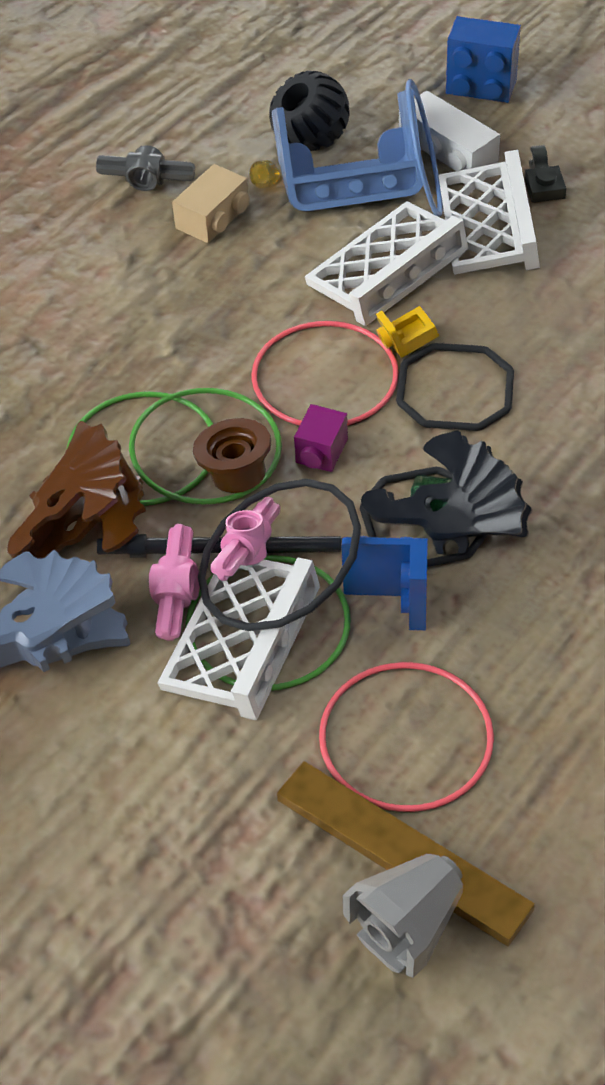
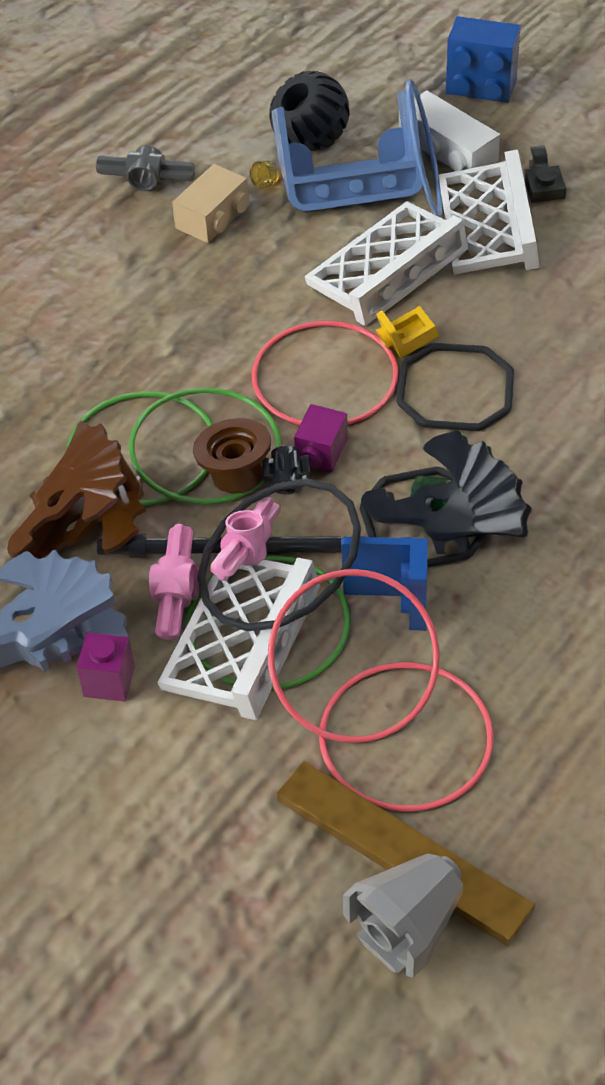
(105, 666): none -> magenta brick
(271, 660): none -> coral piece
(284, 466): none -> black gear

